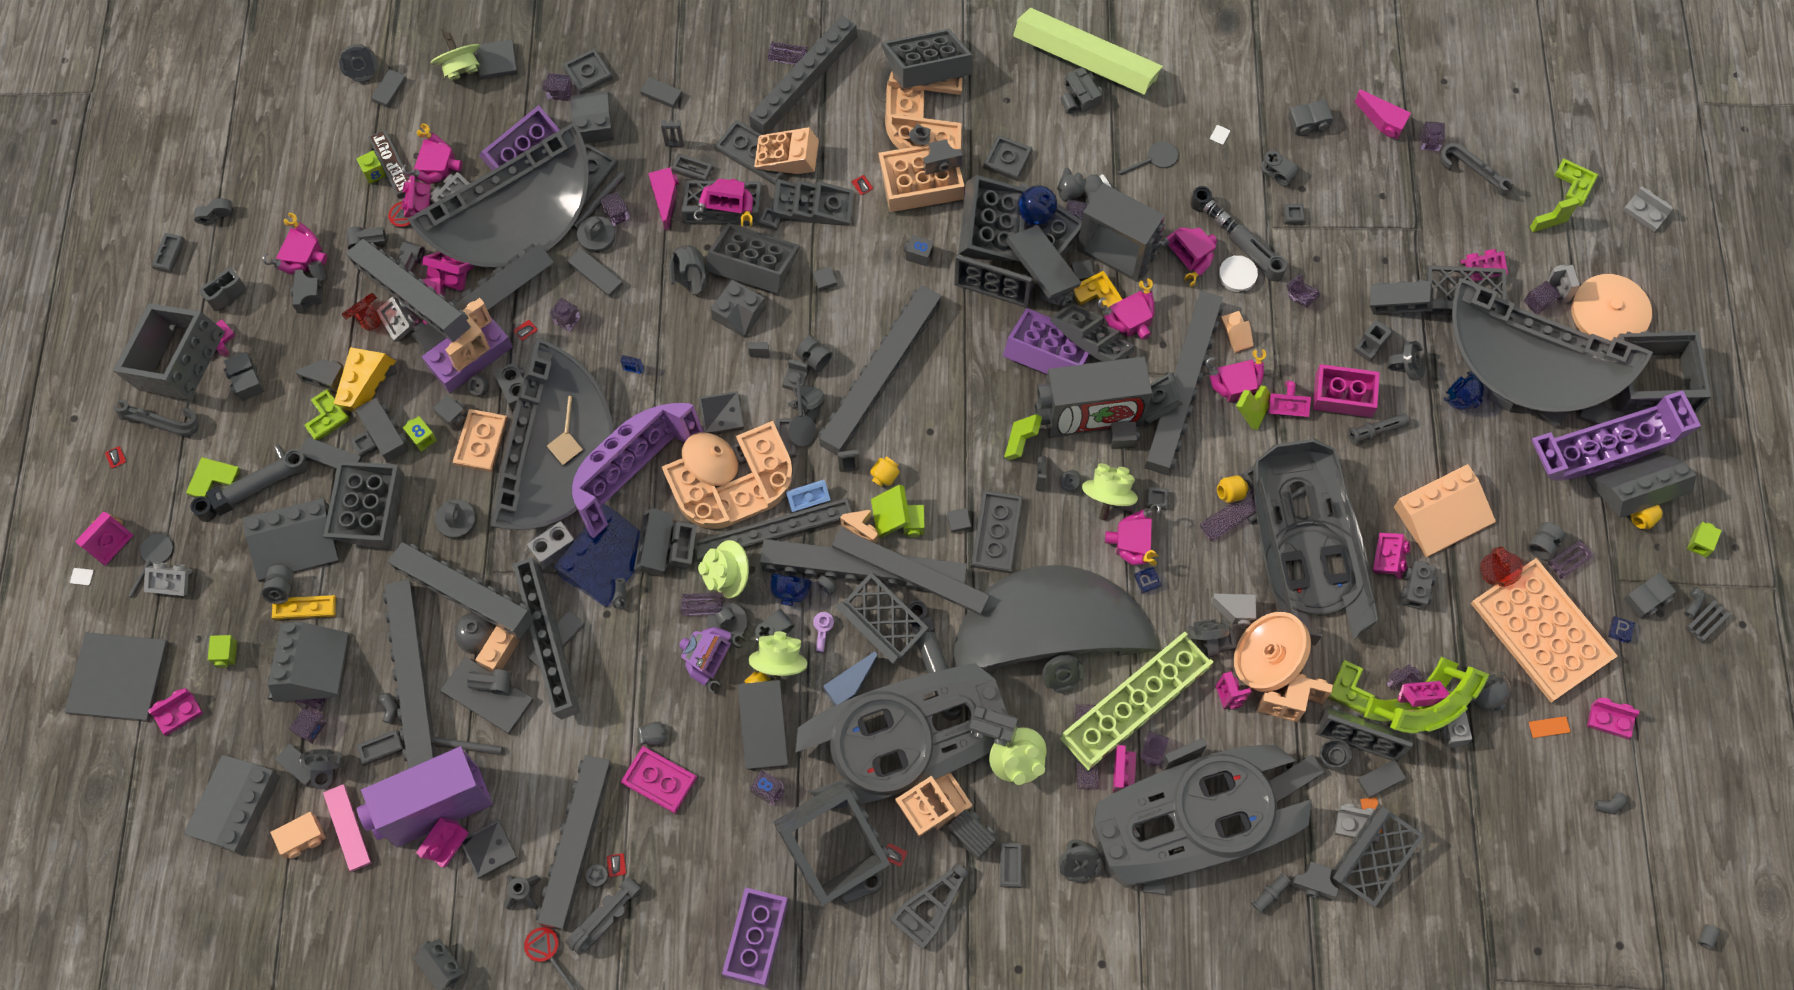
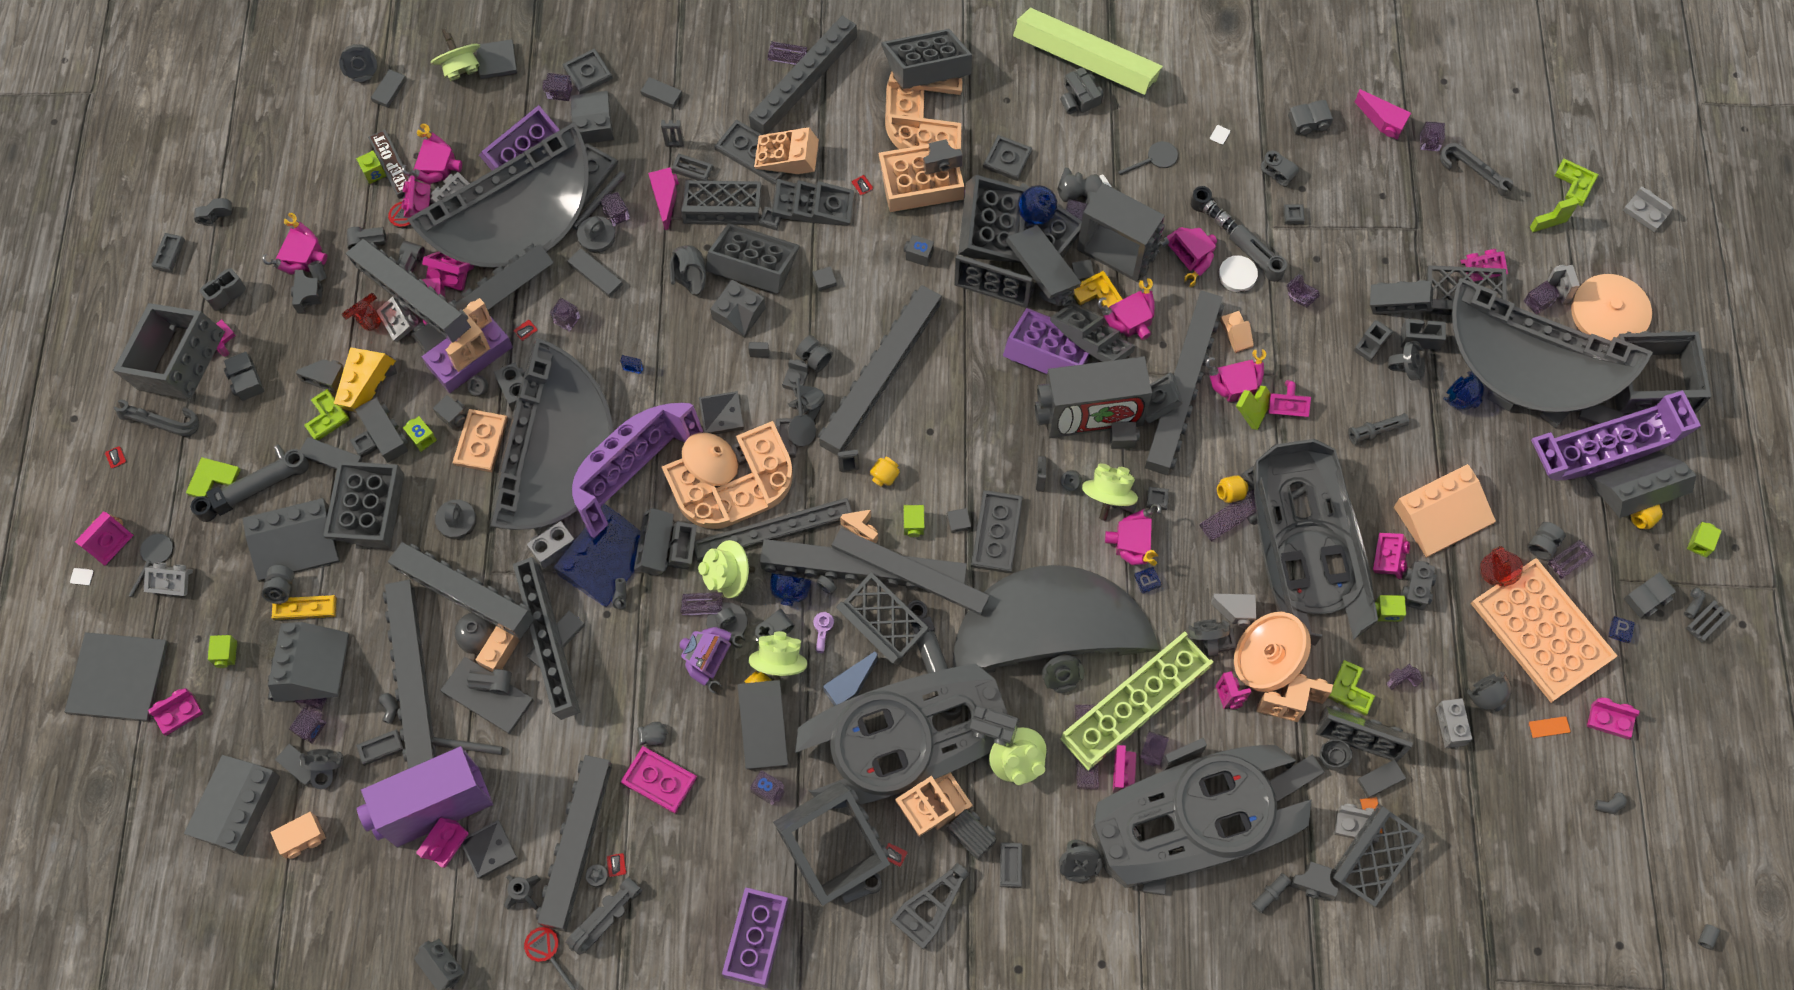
(347, 828): bright pink tile -> none
(565, 446): tan piece -> none
(727, 196): dark pink torso -> none
(808, 495): light blue plate -> none
(890, 511): lime tile -> none
(920, 135): dark grey animal -> none
(1020, 432): lime tile -> none
(1346, 390): dark pink brick -> none
(1390, 608): none -> lime brick
(1422, 693): dark pink bracket -> none
(1432, 335): none -> dark grey piece
(1432, 717): lime fence -> none

